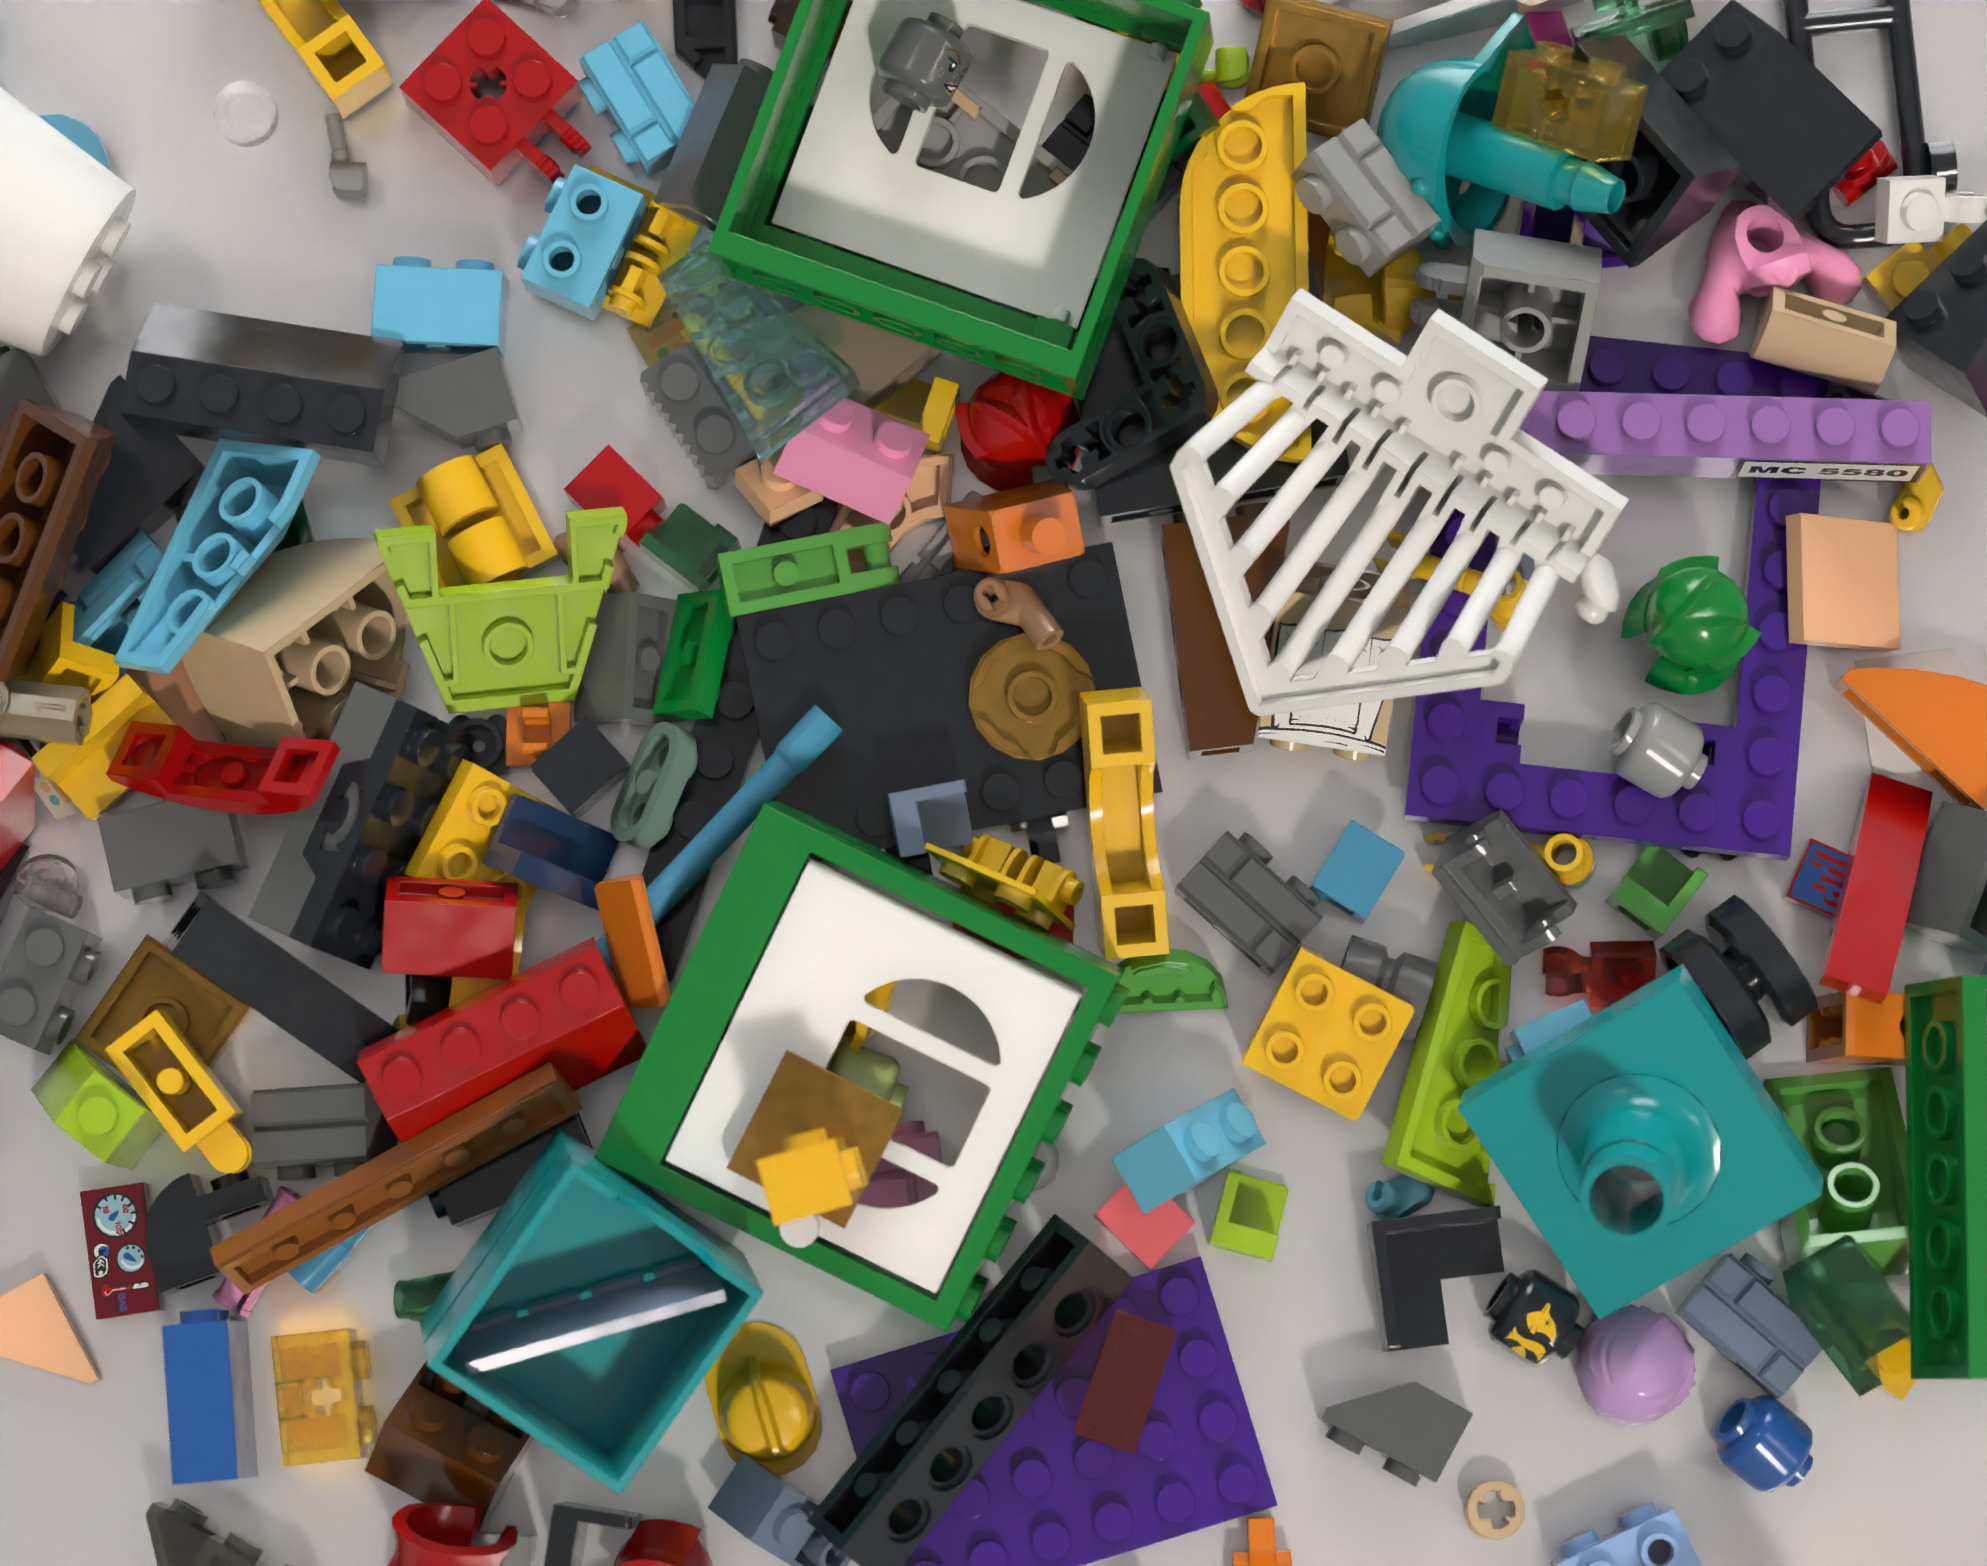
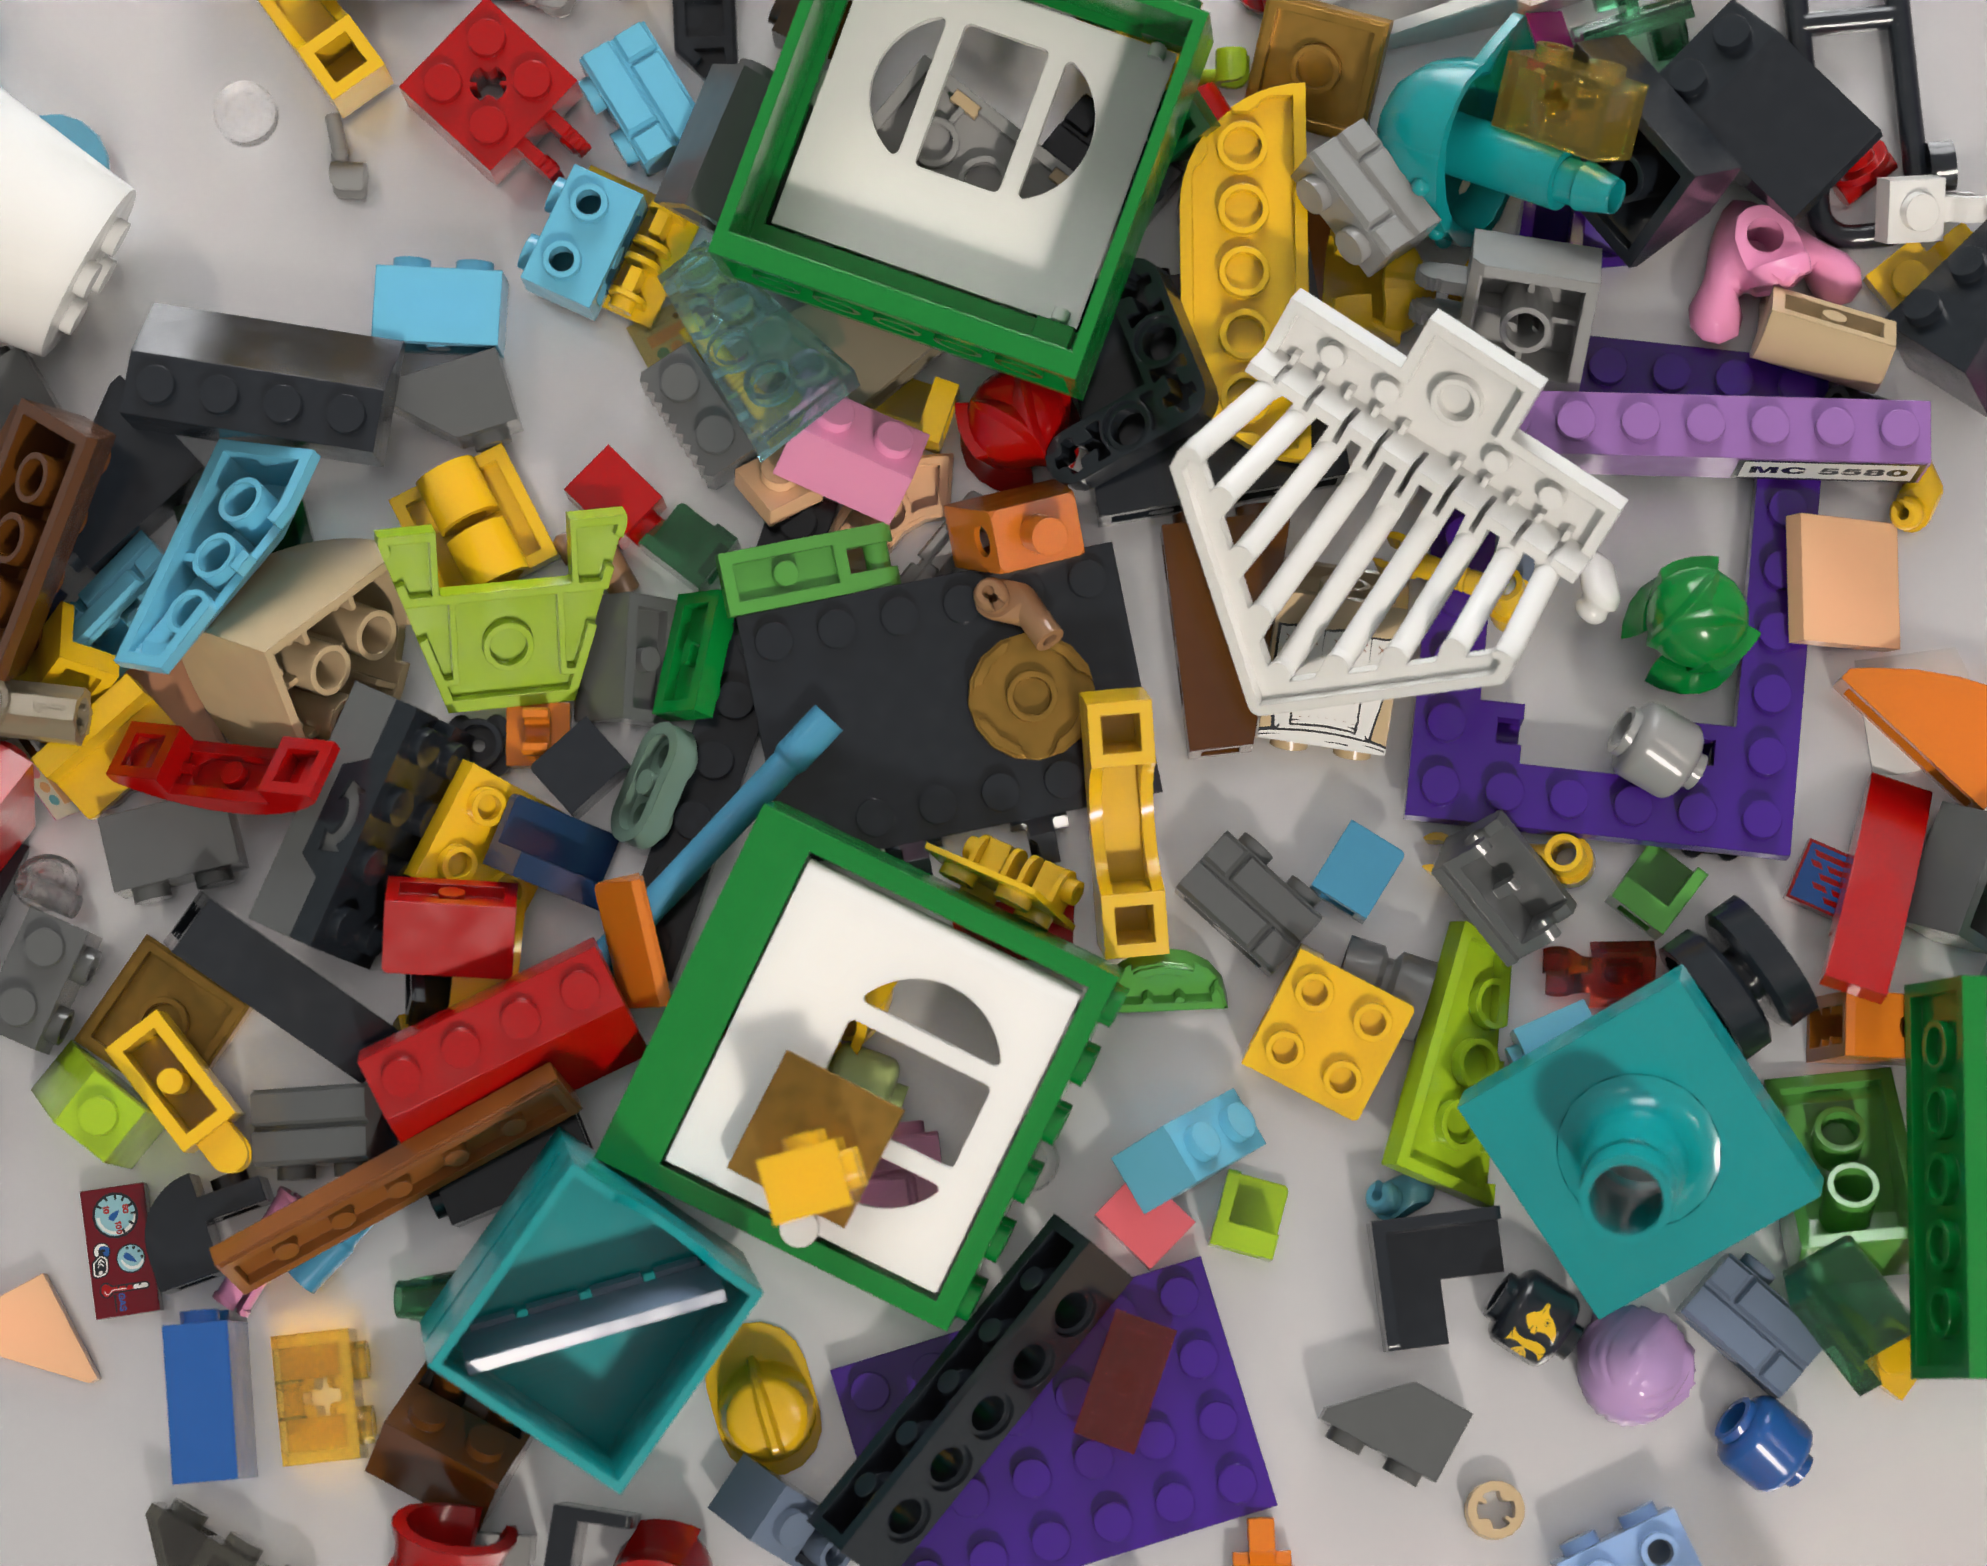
(924, 62): dark grey head -> none
(930, 815): sand blue panel -> none

